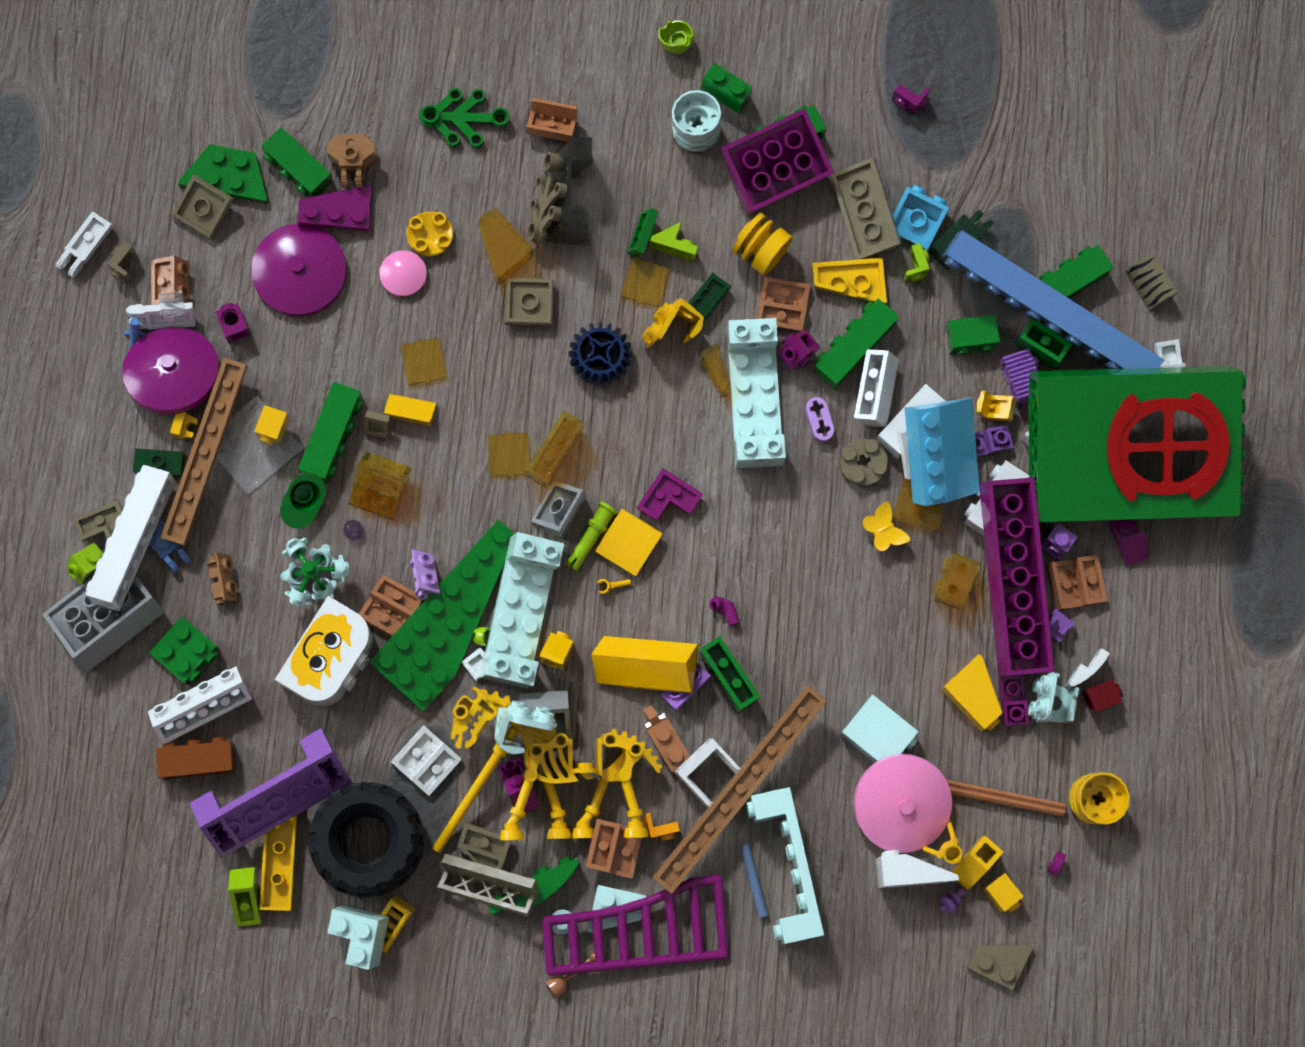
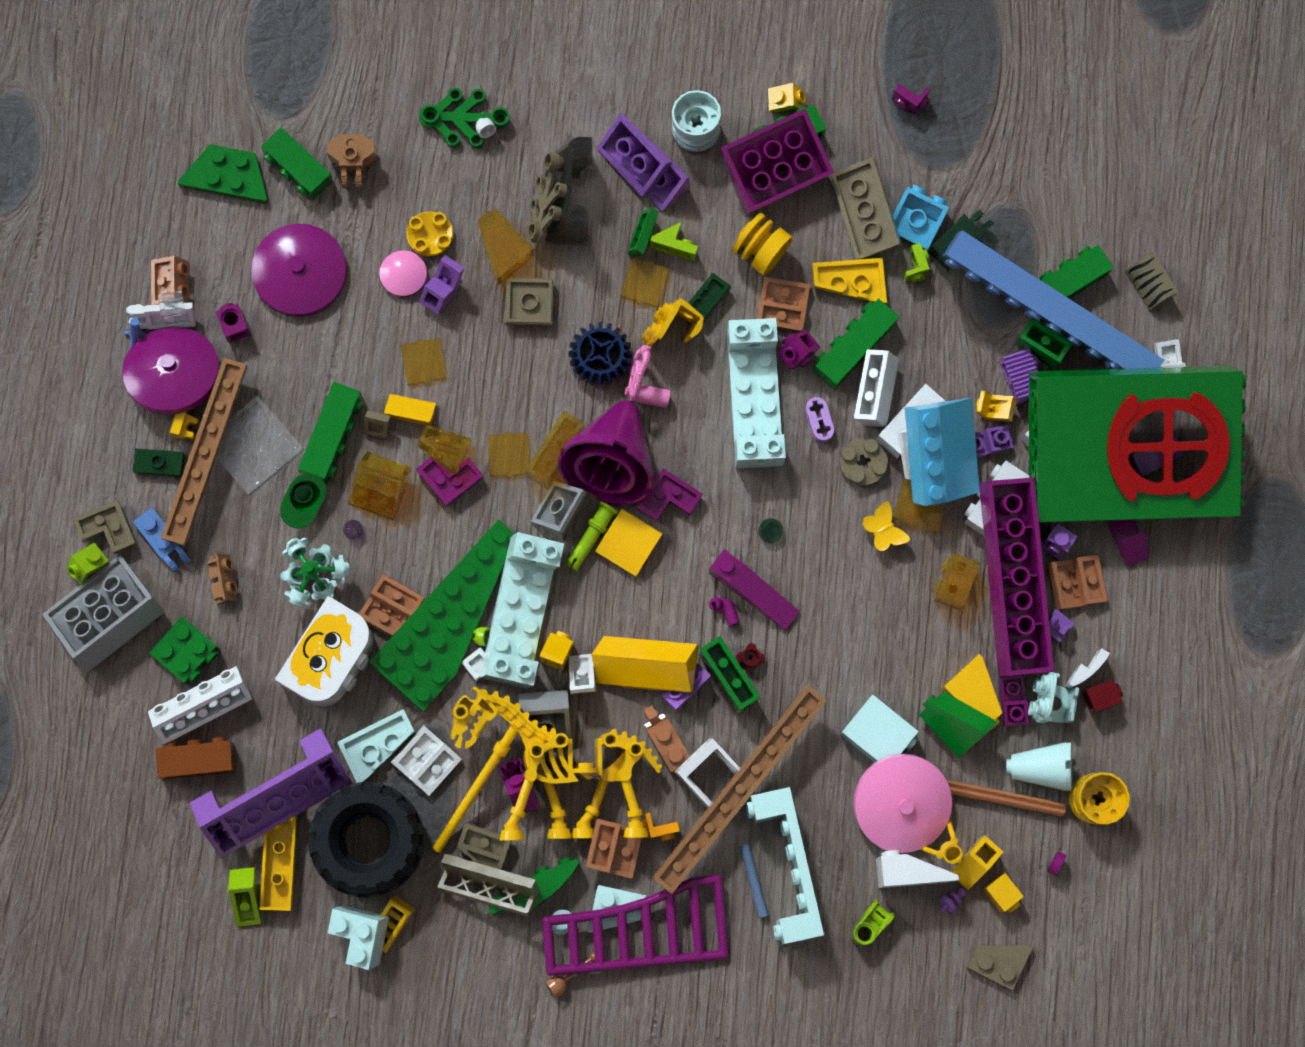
(84, 243): white hinge -> none
(119, 260): dark tan bracket -> none
(130, 538): white brick -> none
(202, 207): dark tan plate -> none
(271, 425): yellow brick -> none
(338, 210): magenta wing -> none
(375, 744): none -> light aqua wing
(425, 574): lavender hinge -> none
(443, 285): none -> medium lavender brick
(444, 447): none -> clear yellow wing
(445, 483): none -> magenta plate
(485, 127): none -> white hinge
(520, 714): light aqua piece -> none
(552, 120): nougat bracket -> none
(581, 674): none -> white slope
(610, 457): none -> magenta cone
(612, 585): yellow hand -> none
(642, 393): none -> bright pink piece
(643, 164): none -> medium lavender slope
(676, 37): lime hair -> none
(714, 365): clear yellow slope -> none
(726, 88): green brick -> none
(750, 651): none -> dark red plate
(753, 589): none -> magenta slope
(770, 530): none -> clear green tile
(785, 98): none -> yellow bracket
(874, 920): none -> lime piece
(955, 722): none -> green slope
(972, 335): green brick -> none
(1044, 766): none -> light aqua cone
(1150, 461): none -> medium lavender slope

